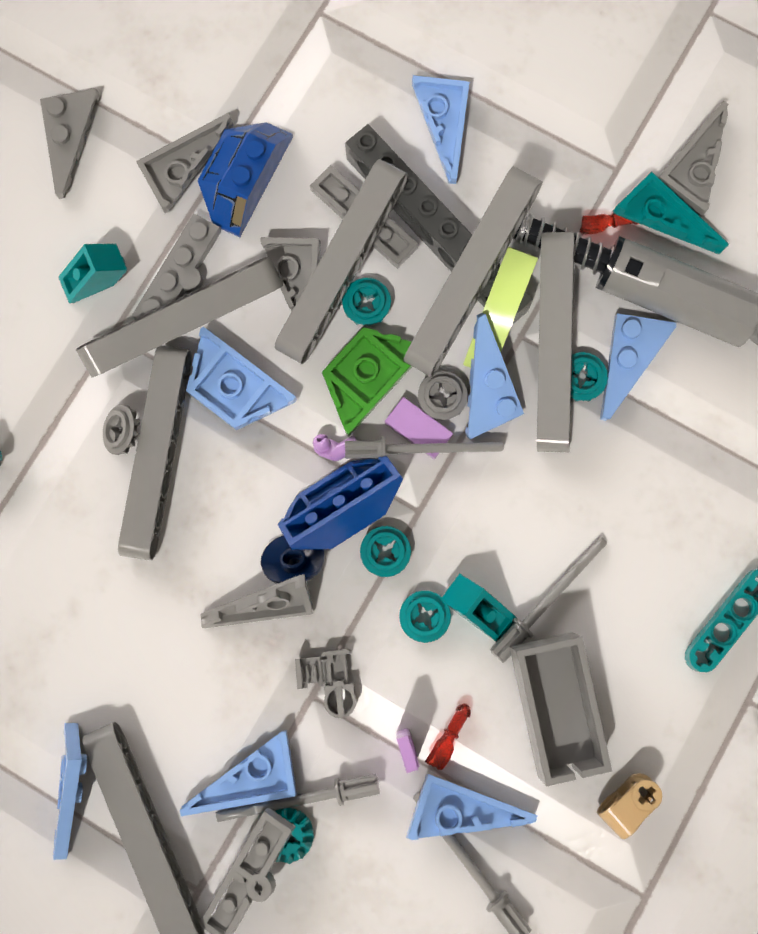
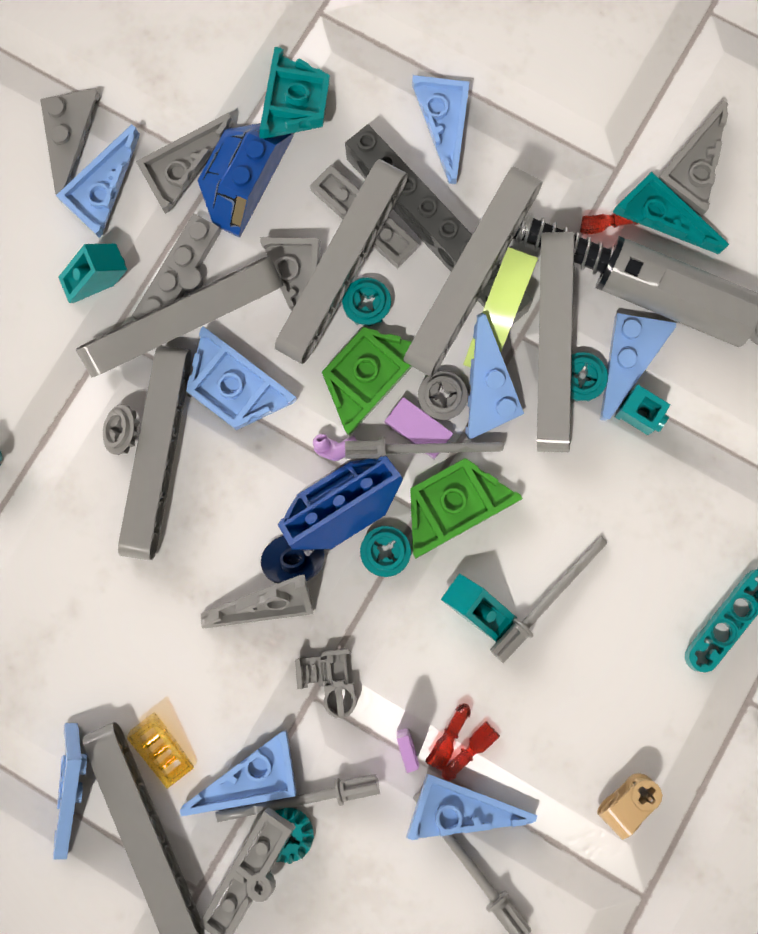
(97, 185): none -> light blue wing
(142, 747): none -> clear yellow slope
(293, 97): none -> teal wing
(419, 631): teal gear -> none
(454, 503): none -> bright green wing
(478, 743): none -> clear red piece
(560, 708): light grey piece -> none
(644, 400): none -> teal brick

